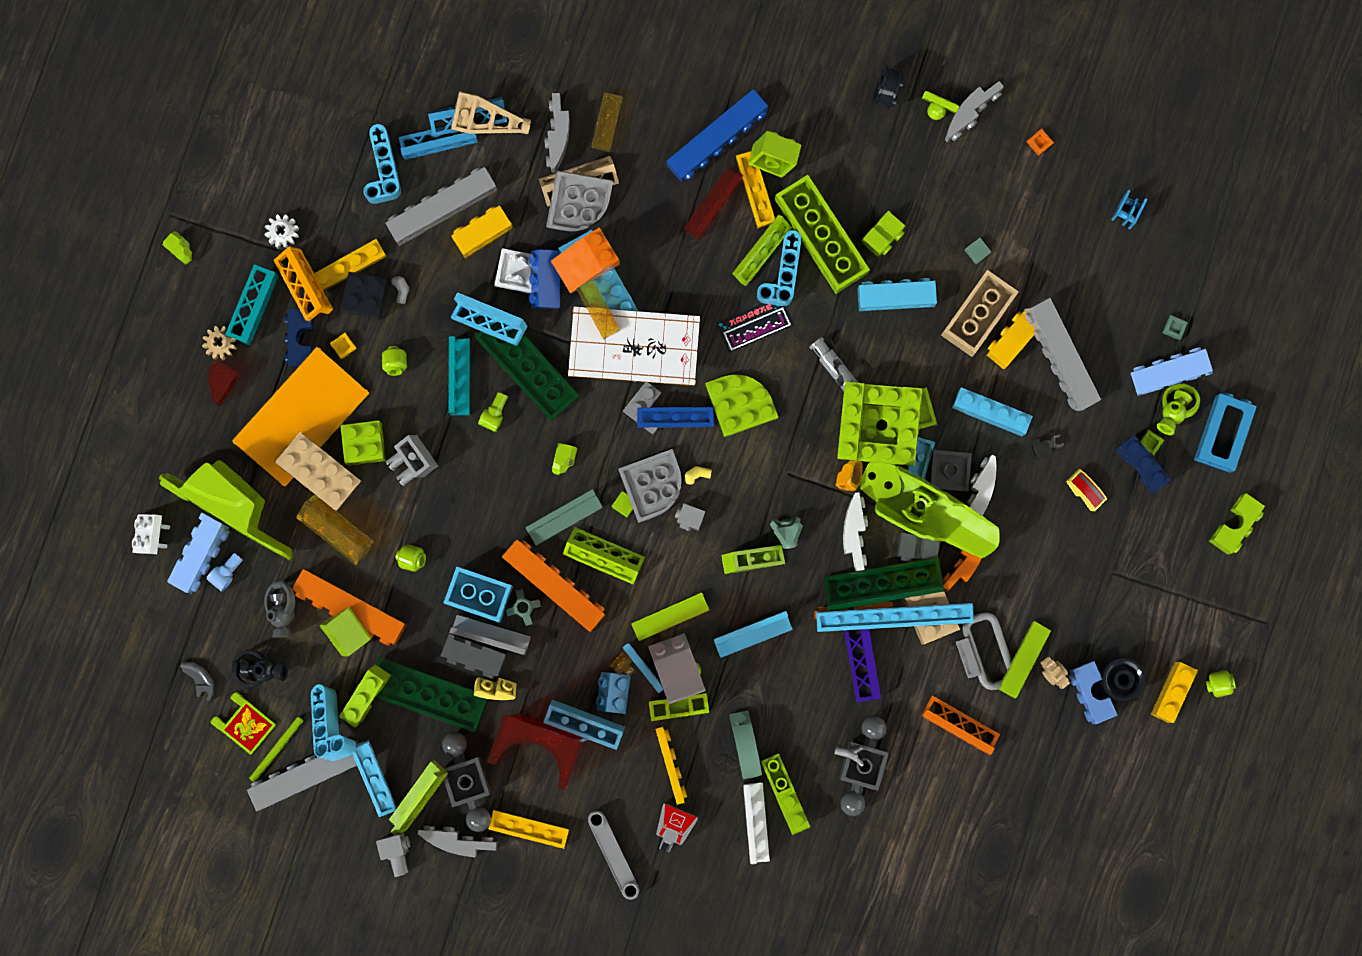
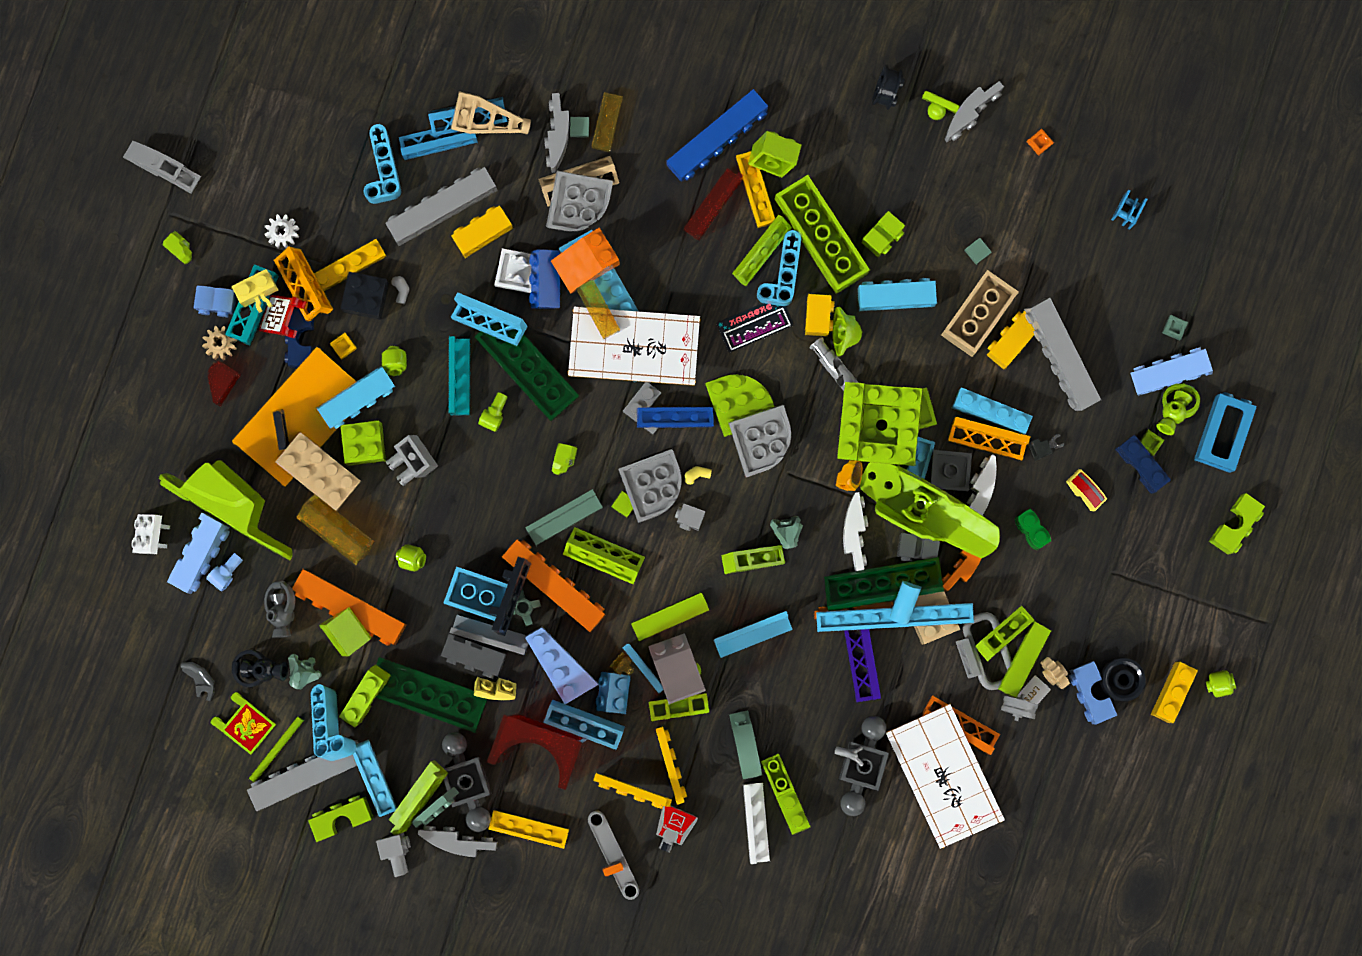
(162, 166): none -> light grey slope
(215, 300): none -> medium blue brick
(255, 288): none -> light yellow brick
(278, 316): none -> flag
(281, 429): none -> black tile
(302, 672): none -> sand green rock
(324, 824): none -> lime arch
(356, 397): none -> medium azure brick
(436, 808): none -> sand green plate
(516, 581): none -> black hinge
(562, 669): none -> light blue wedge
(579, 126): none -> sand green tile
(612, 869): none -> orange tile
(625, 788): none -> yellow plate
(761, 439): none -> light grey plate
(818, 315): none -> yellow brick
(845, 331): none -> lime hat
(905, 603): none -> medium azure brick
(945, 776): none -> white piece
(986, 430): none -> light orange fence
(1004, 633): none -> lime slope
(1019, 707): none -> light grey wheel
(1030, 525): none -> green brick
(1035, 690): none -> white sticker

